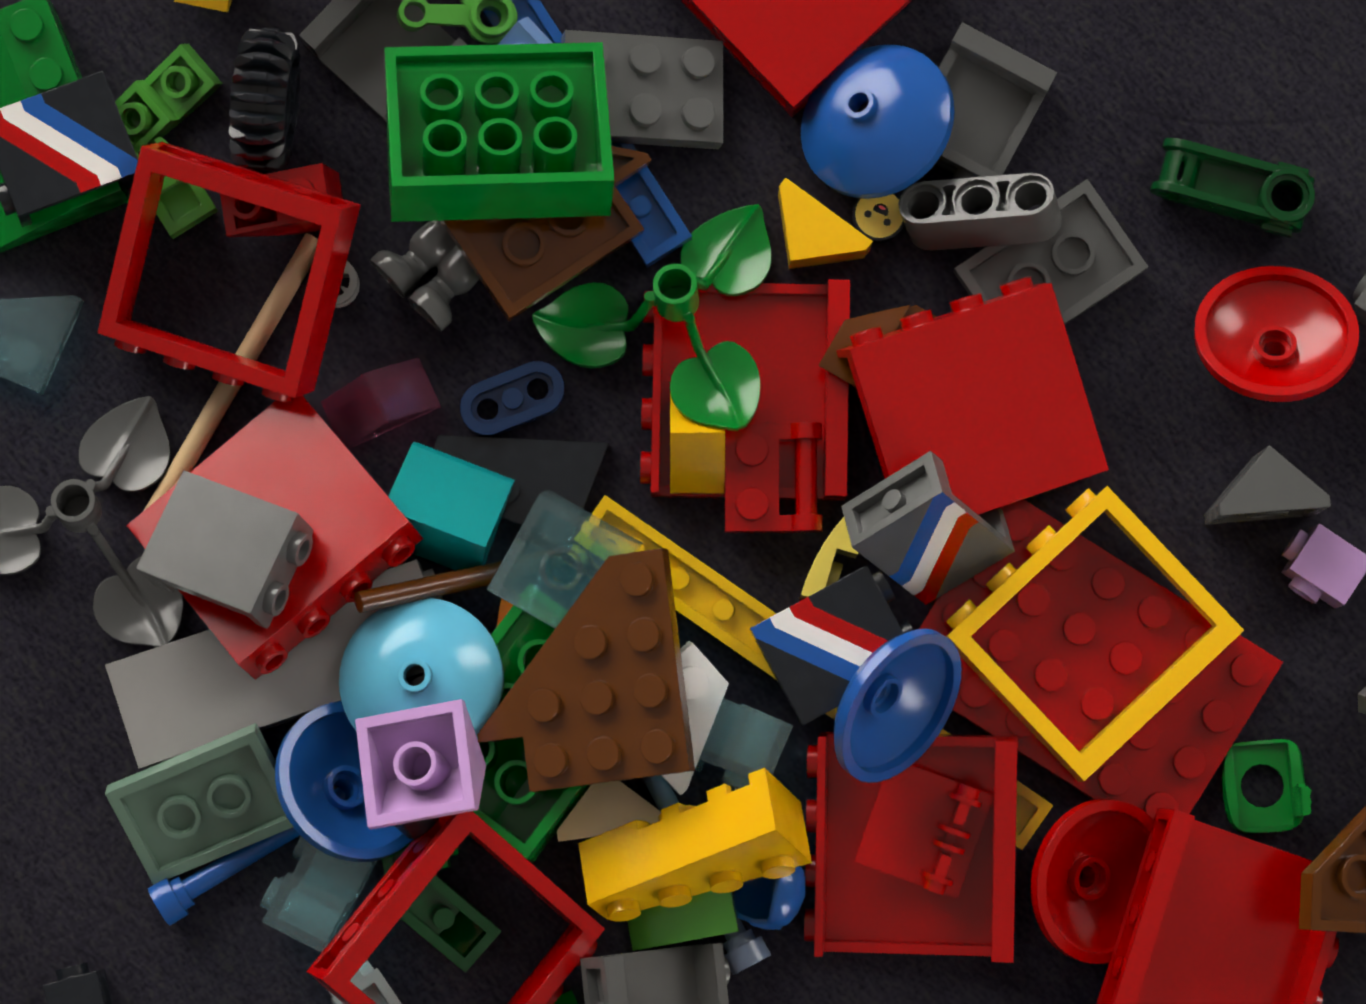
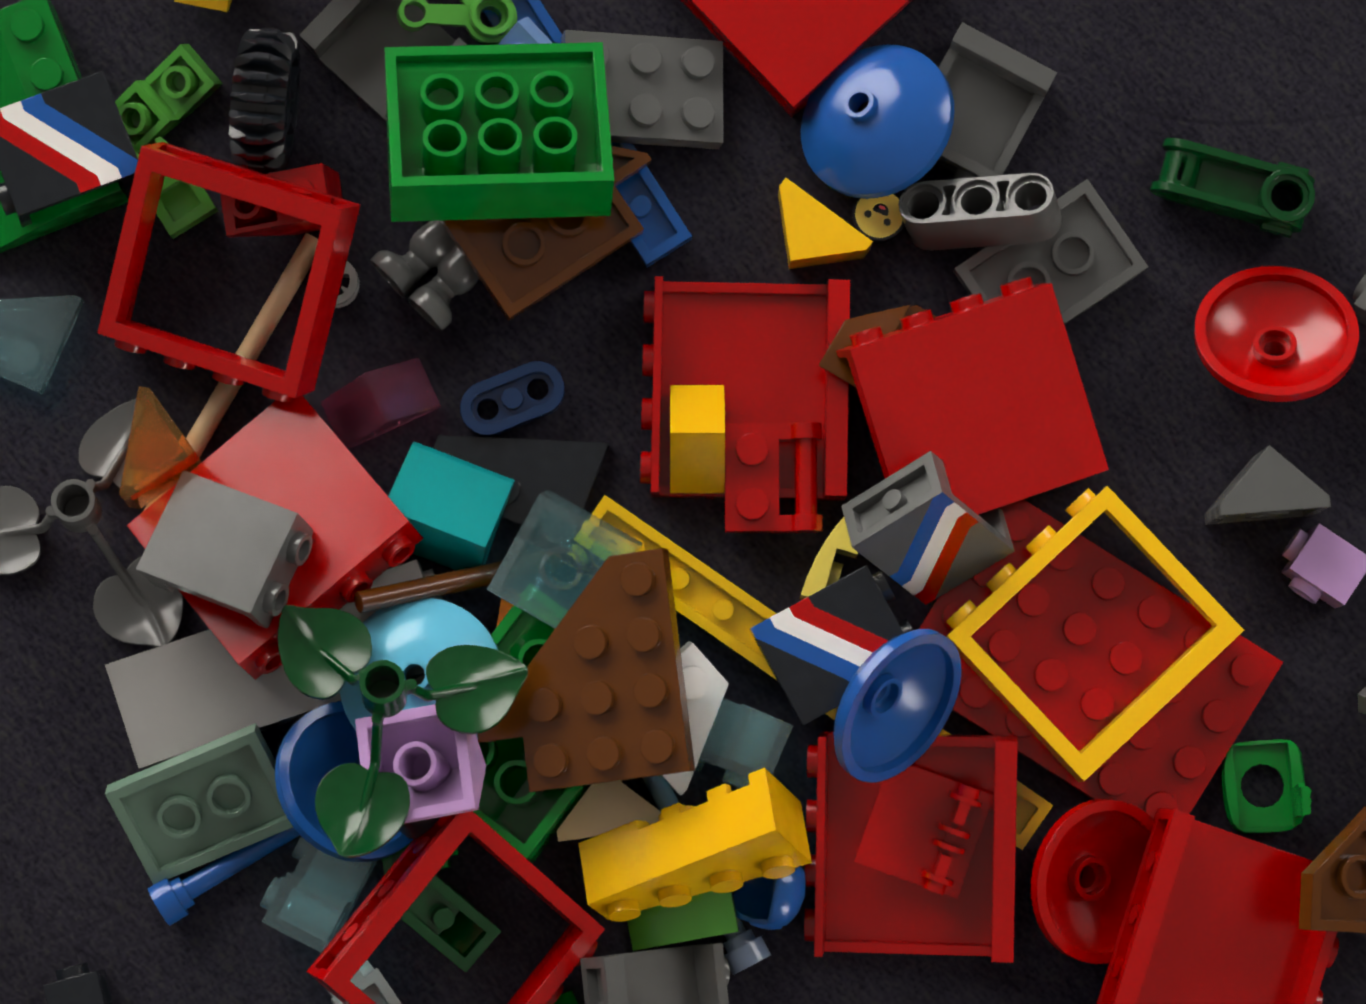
(154, 452): none -> clear orange slope
(326, 649): none -> dark green plant
(710, 389): green plant -> none

